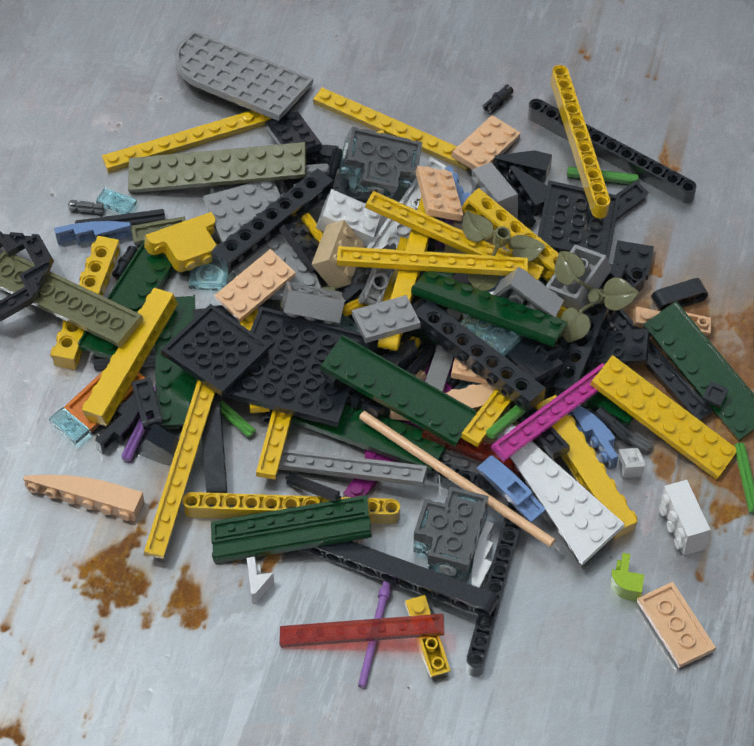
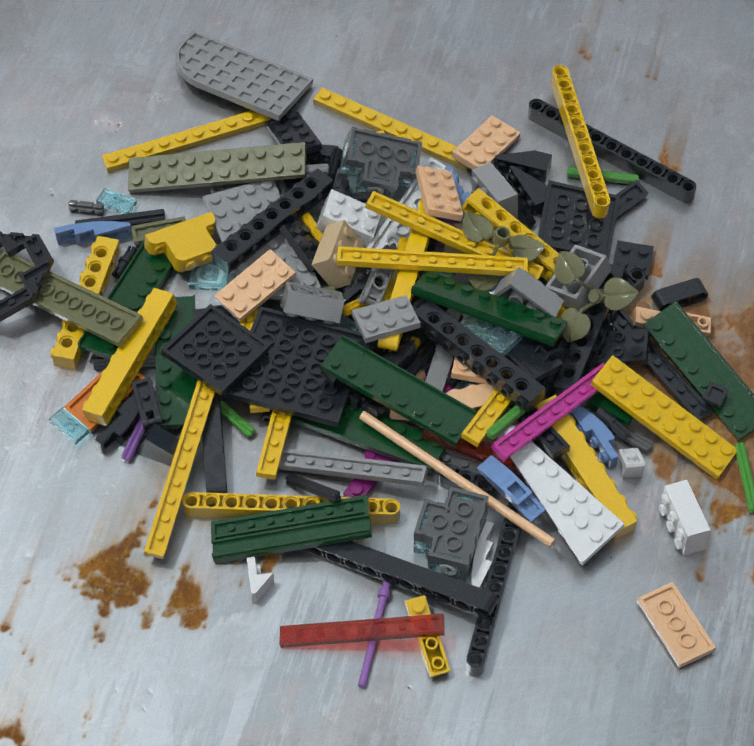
(89, 493): light nougat slope -> none
(498, 98): black pin -> none
(625, 583): lime brick -> none

